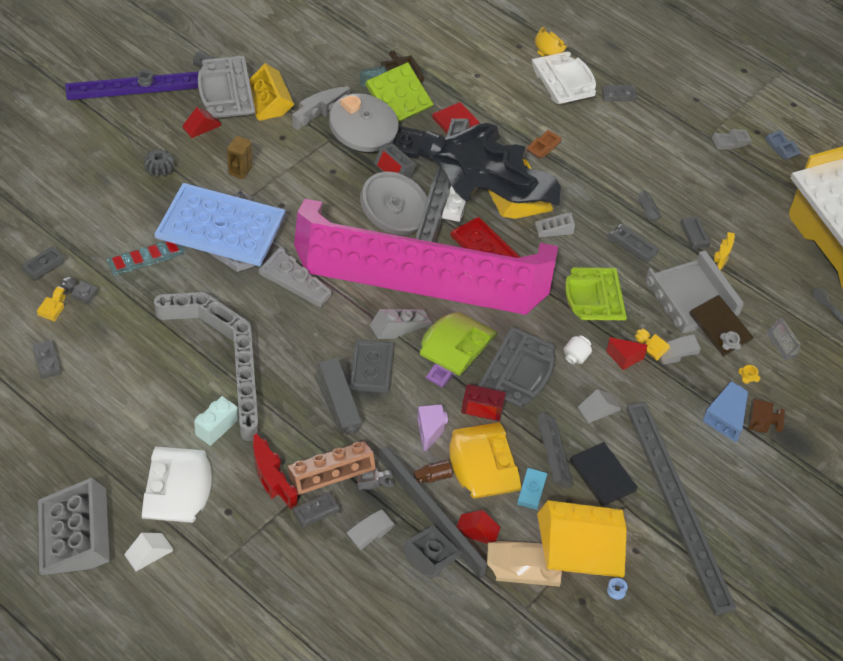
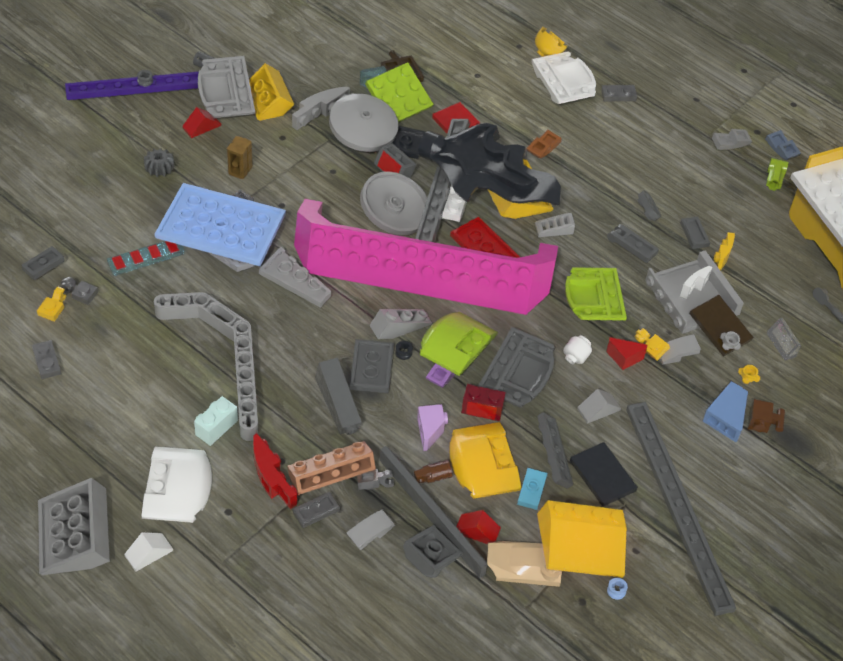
(351, 104): light nougat tile -> none
(401, 354): none -> black bush
(696, 281): none -> white slope
(777, 171): none -> lime piece

